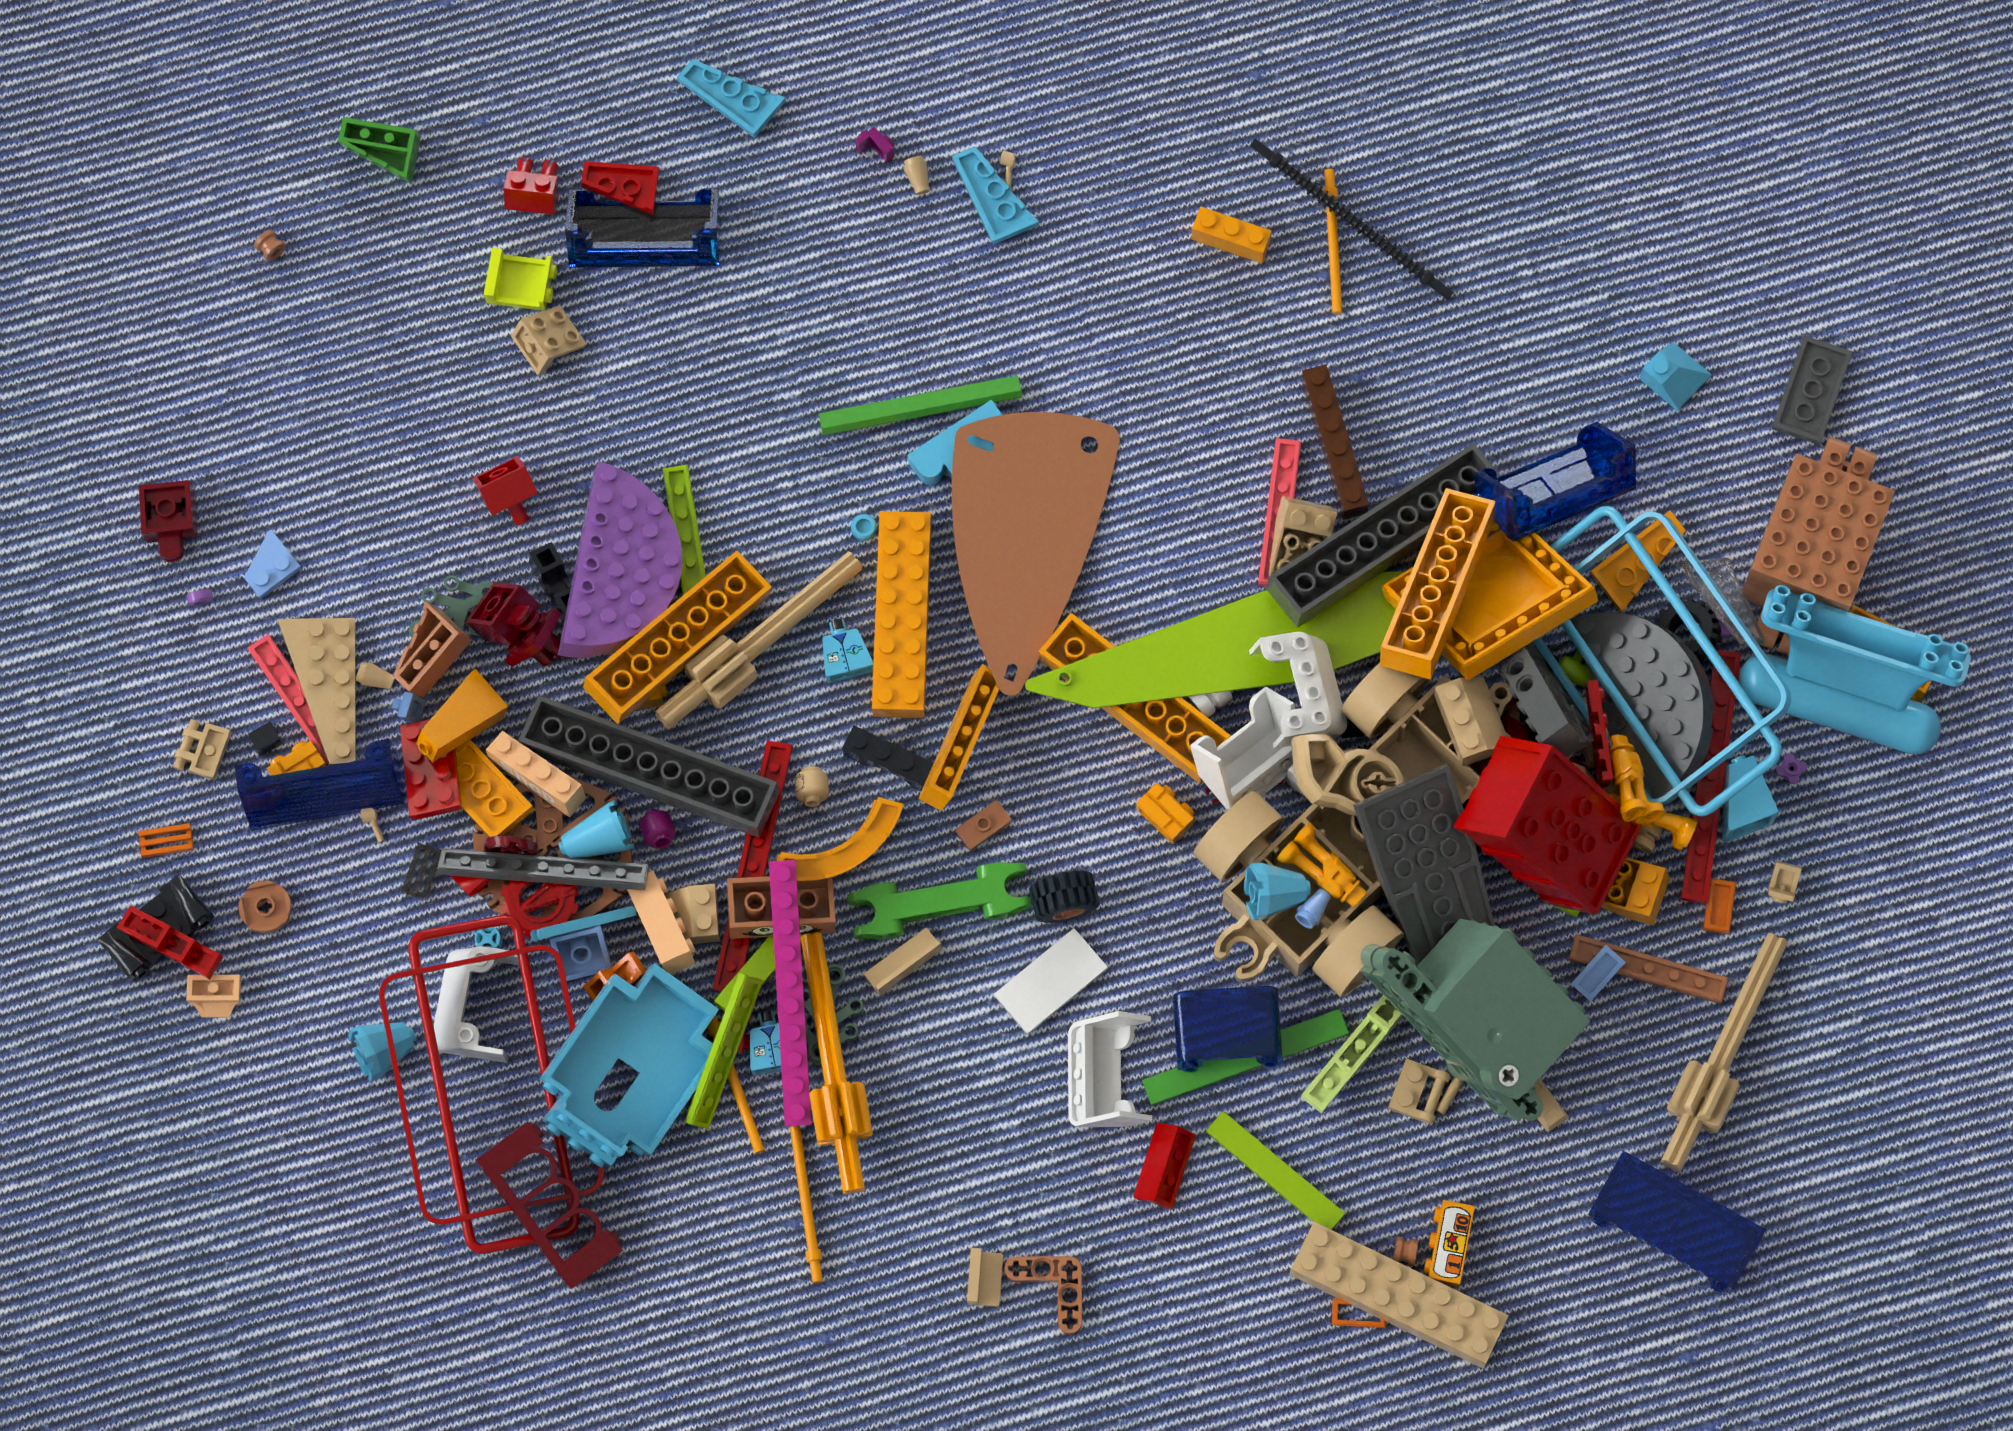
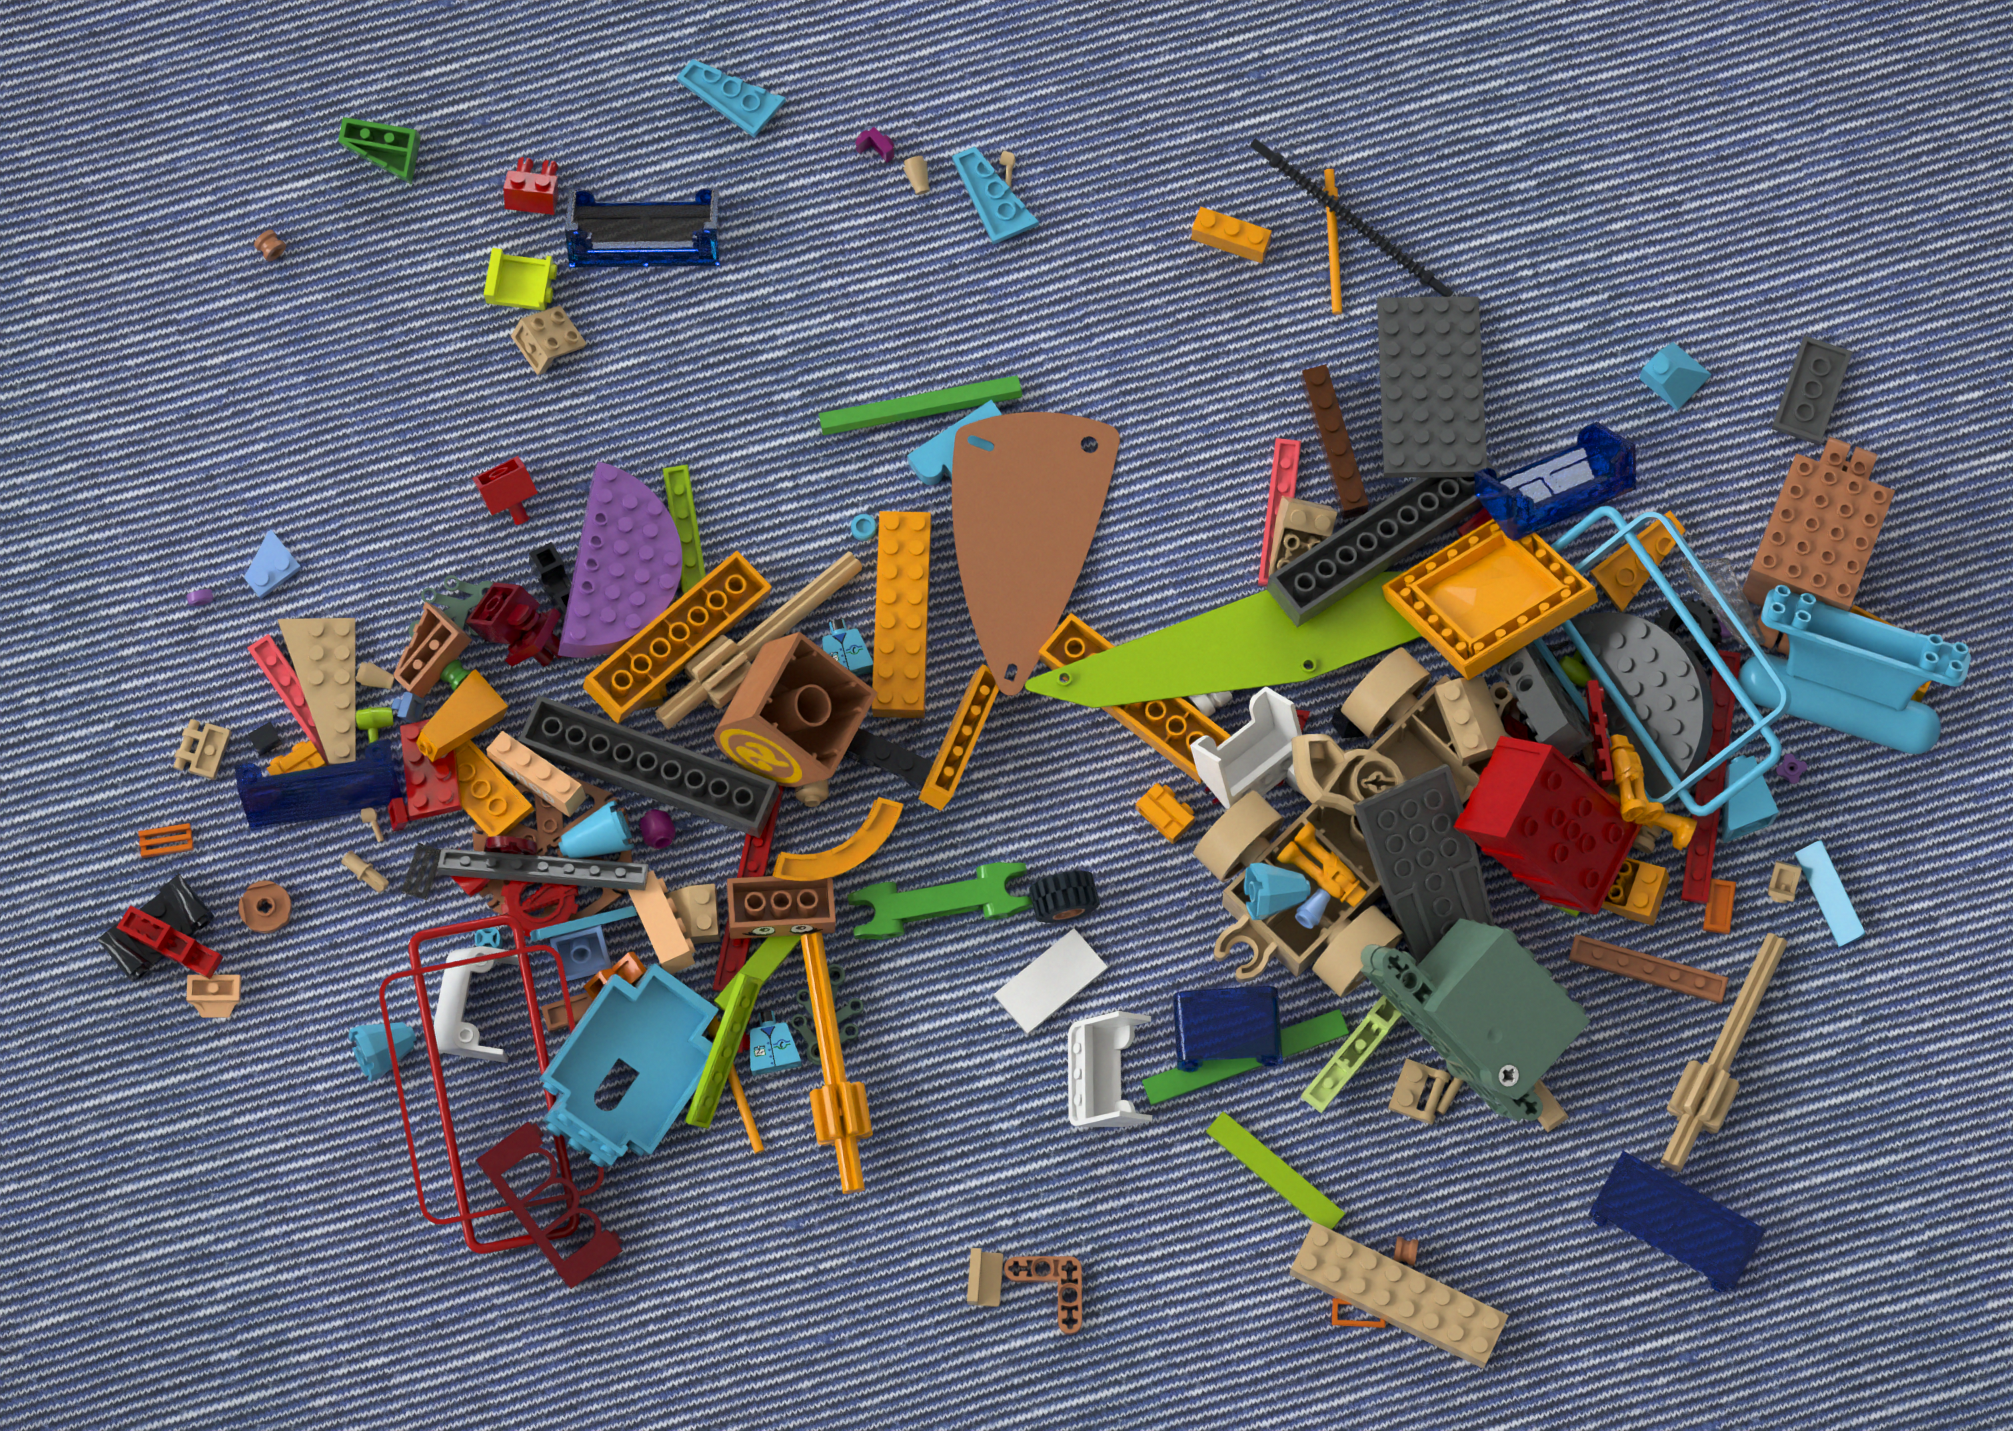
(168, 516): dark red brick -> none
(365, 872): none -> tan axle
(374, 719): none -> lime piece
(398, 814): none -> red tile
(454, 674): none -> bright green wheel
(556, 1016): none -> nougat tile
(623, 182): red wing -> none
(790, 993): dark pink plate -> none
(793, 713): none -> nougat brick
(813, 1254): light orange bar -> none
(903, 961): tan panel -> none
(983, 825): nougat plate -> none
(1164, 1165): red panel -> none
(1314, 683): white windscreen -> none
(1431, 386): none -> dark grey plate
(1437, 584): light orange brick -> none
(1449, 1242): brick -> none
(1598, 972): light blue tile -> none
(1830, 893): none -> medium azure slope

